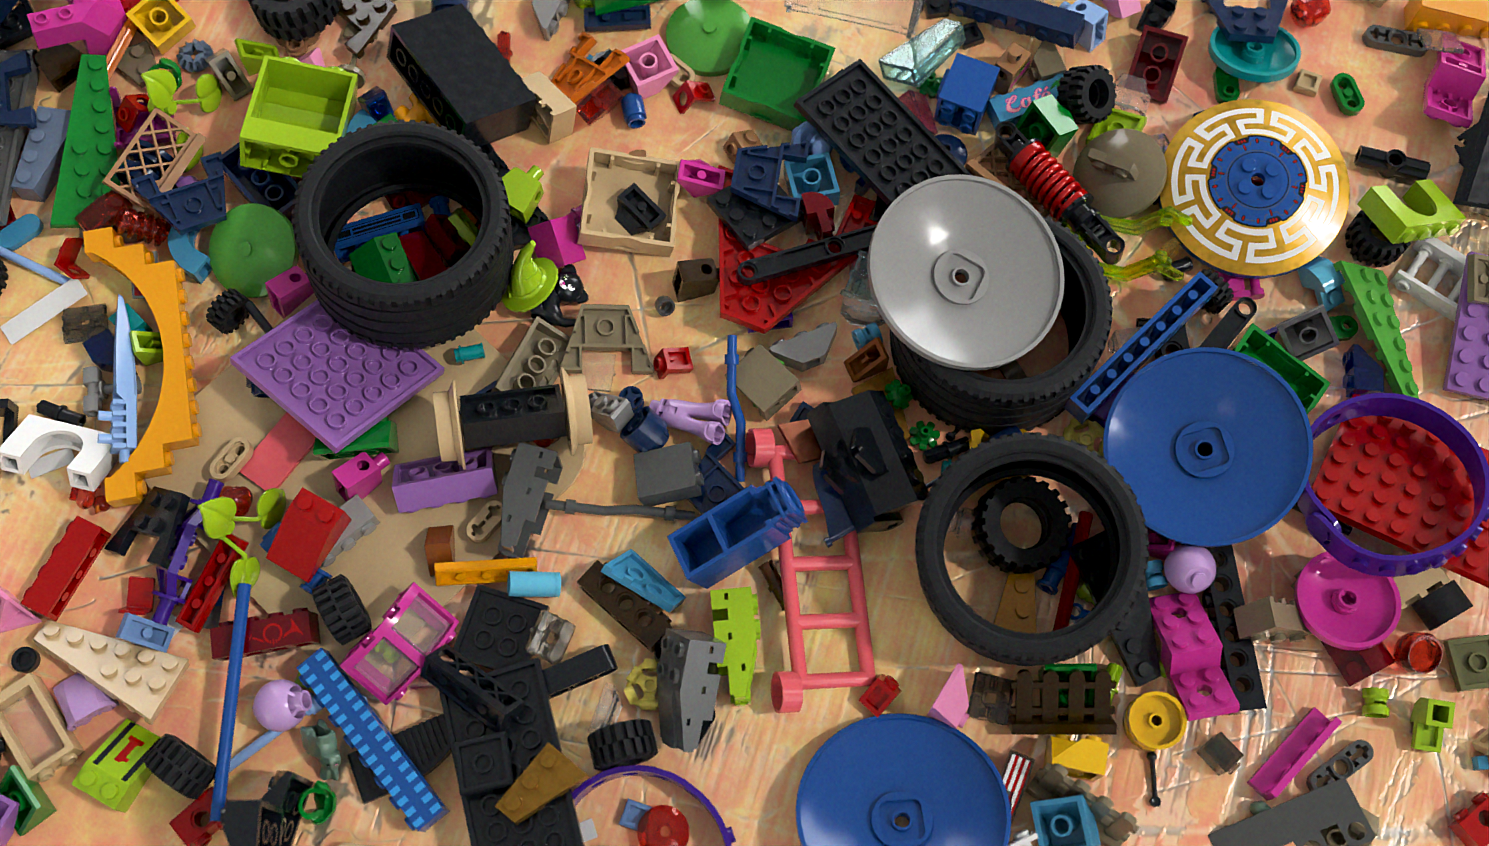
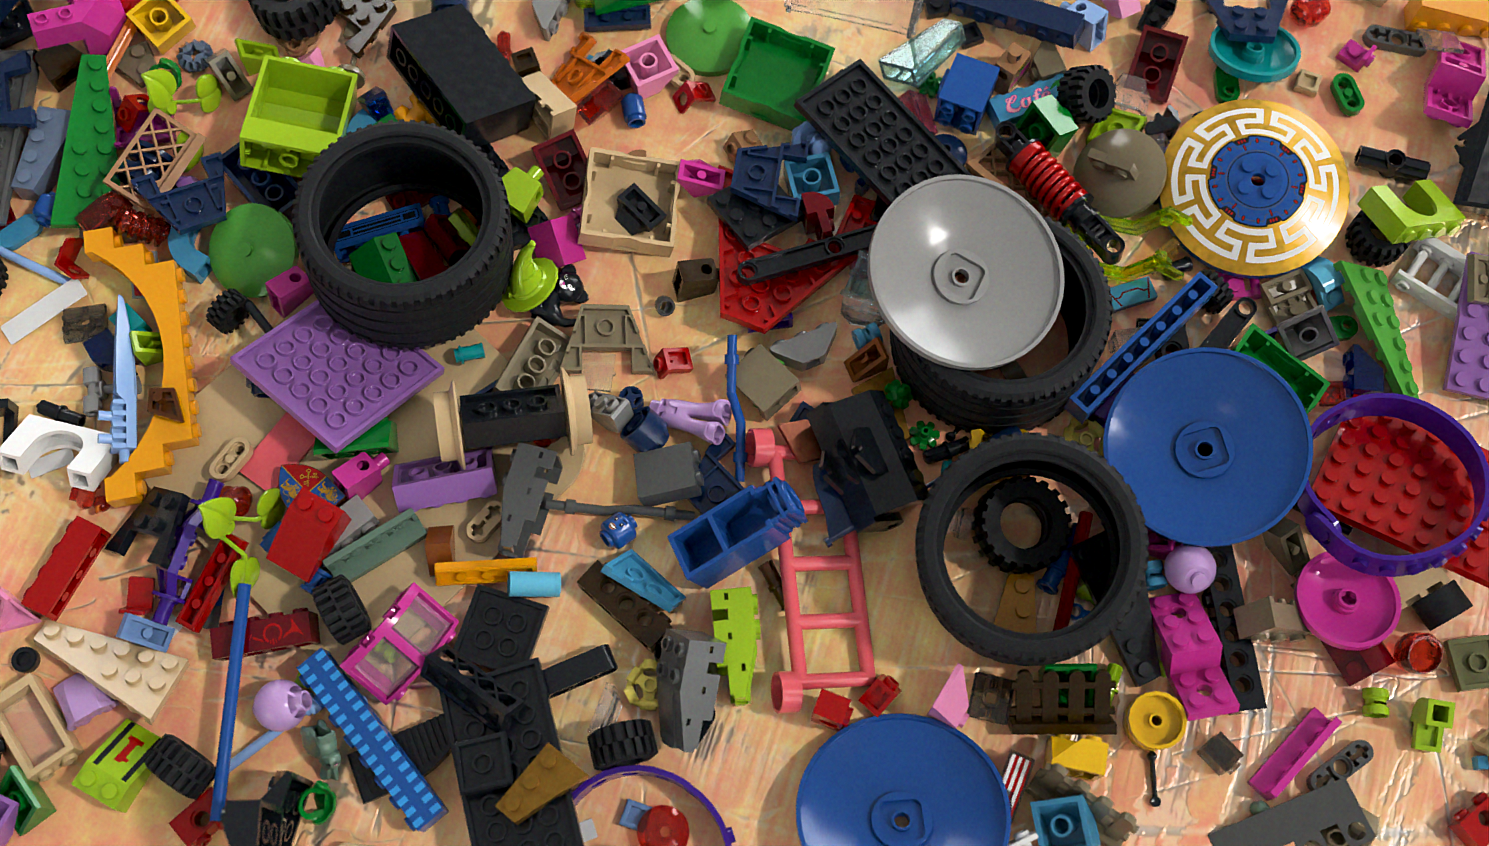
(43, 209): none -> blue head
(165, 403): none -> reddish brown piece
(295, 476): none -> shield
(377, 546): none -> sand green fence
(525, 62): none -> dark brown panel
(537, 641): clear smoke piece -> none
(563, 167): none -> dark red slope
(618, 530): none -> blue head
(832, 710): none -> red brick
(1132, 294): none -> dark azure tile
(1165, 123): none -> black hand
(1287, 296): none -> dark tan slope
(1287, 545): none -> dark tan slope
(1333, 395): none -> clear red tile
(1356, 56): none -> dark pink bracket

